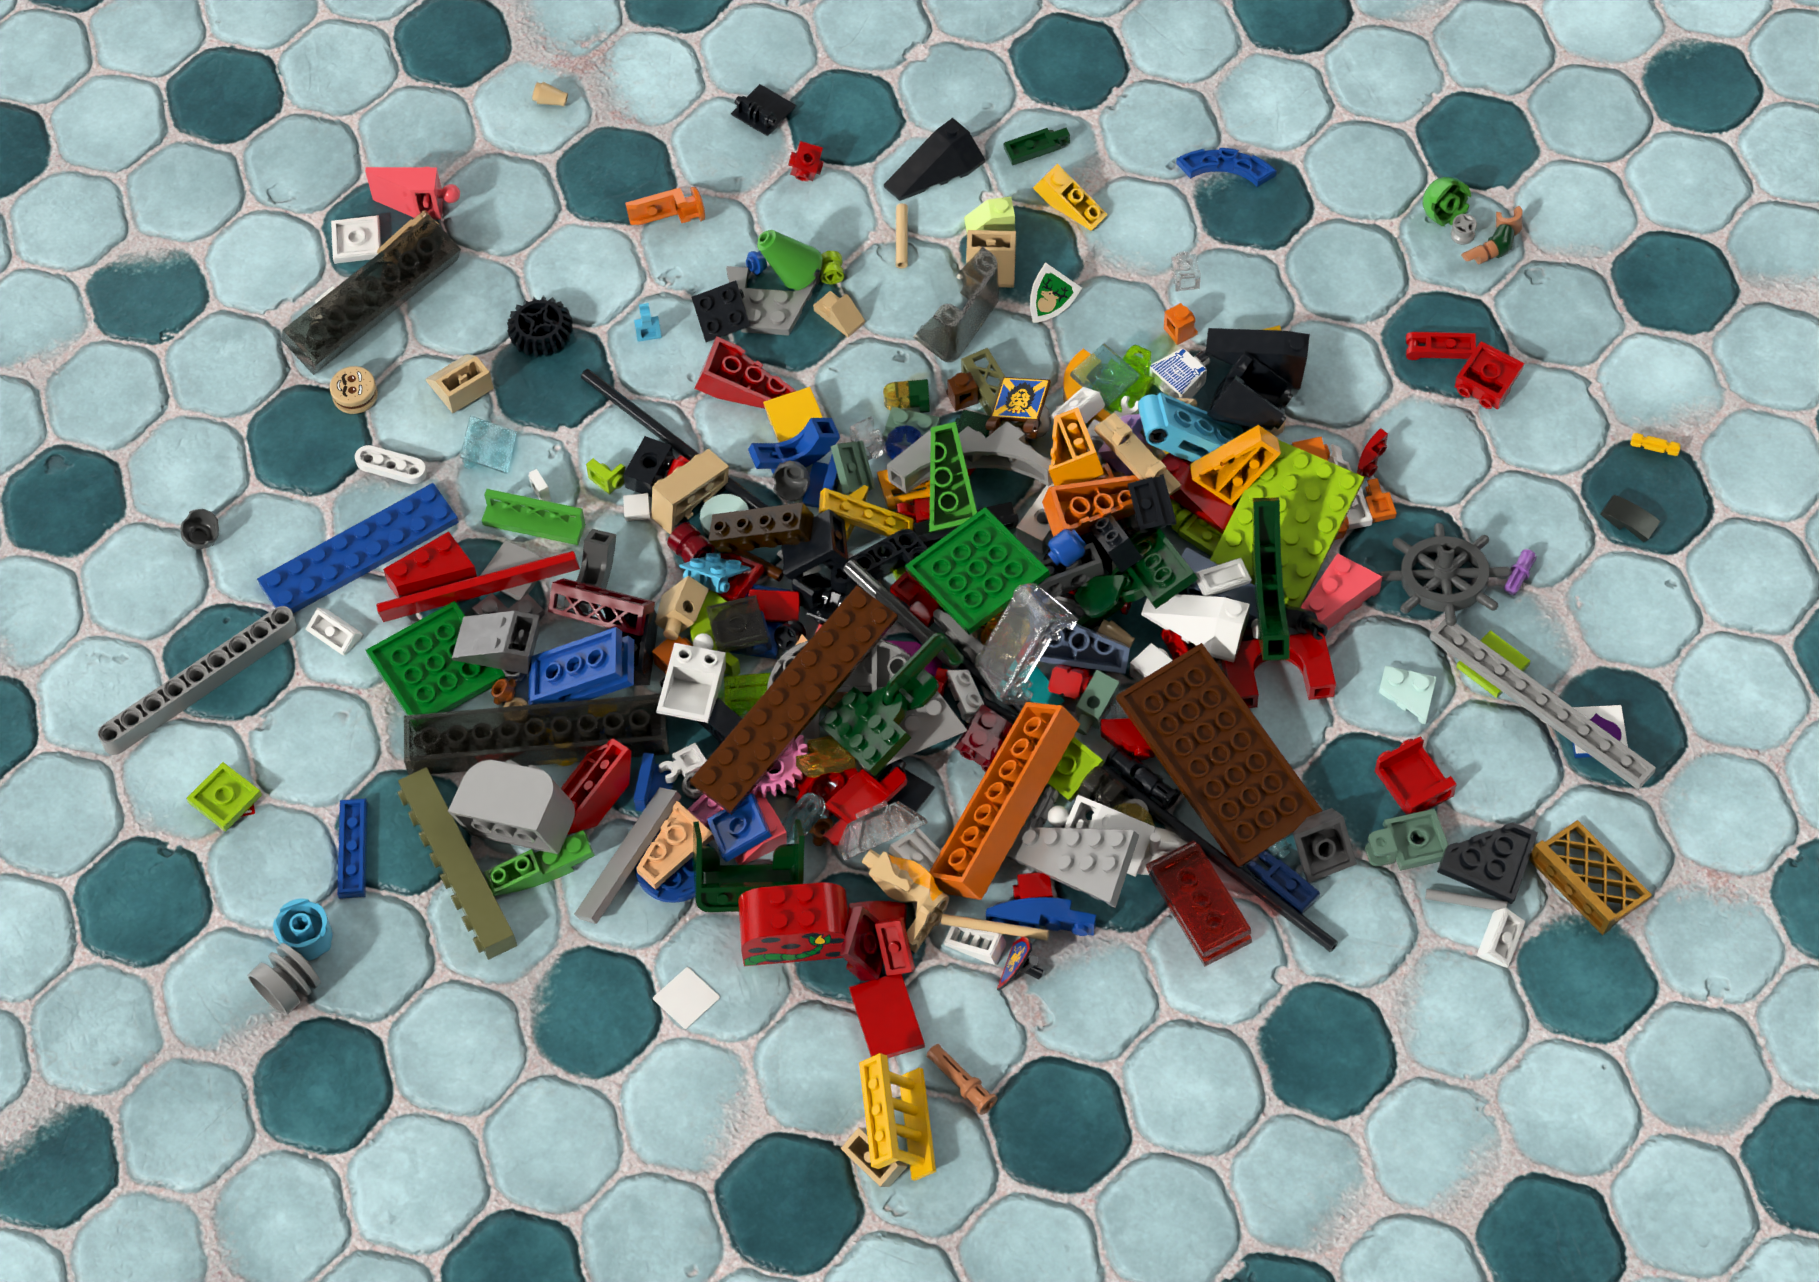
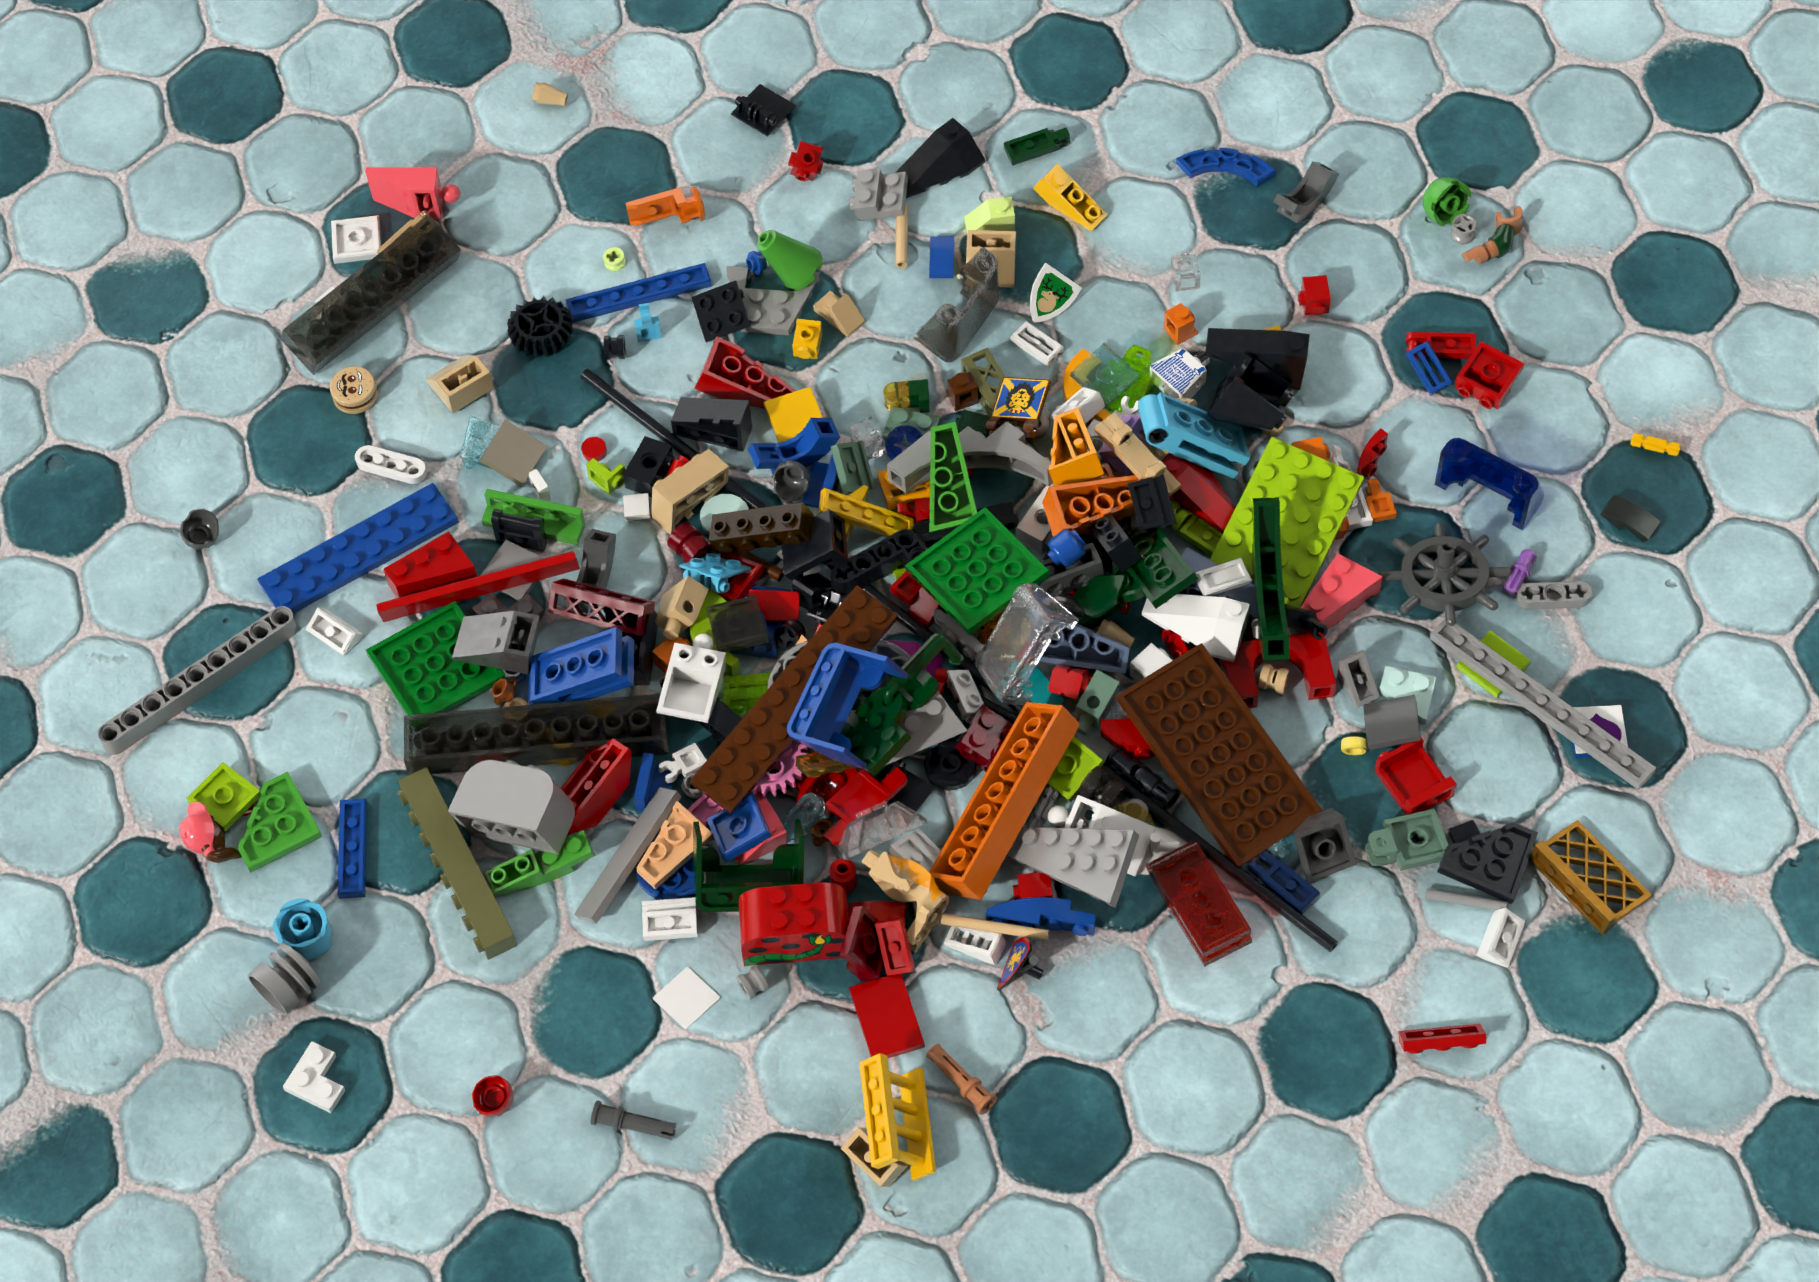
(204, 835): none -> coral hair
(277, 824): none -> bright green plate
(308, 1079): none -> white plate
(492, 1096): none -> red hair
(513, 453): none -> dark tan tile
(519, 530): none -> black plate
(594, 448): none -> red tile
(614, 347): none -> black wheel
(619, 262): none -> yellowish green bush
(619, 1119): none -> dark grey pin
(638, 292): none -> blue tile
(669, 919): none -> white plate
(713, 421): none -> black wedge
(752, 982): none -> light grey wheel
(807, 339): none -> yellow brick
(831, 269): lime wheel -> none
(831, 696): none -> blue windscreen
(844, 874): none -> red brick
(878, 194): none -> light grey plate
(905, 617): dark grey axle -> none
(941, 257): none -> blue slope
(947, 767): none -> black tile
(1034, 346): none -> white tile
(1236, 464): light orange wedge -> none
(1267, 678): none -> tan wheel
(1308, 194): none -> dark grey arch
(1314, 295): none -> red brick
(1354, 745): none -> light yellow tile
(1357, 679): none -> light grey slope
(1391, 722): none -> dark grey slope
(1438, 386): none -> blue tile
(1442, 1038): none -> red plate
(1463, 831): none -> black tile
(1465, 461): none -> clear blue windscreen
(1561, 587): none -> light grey beam

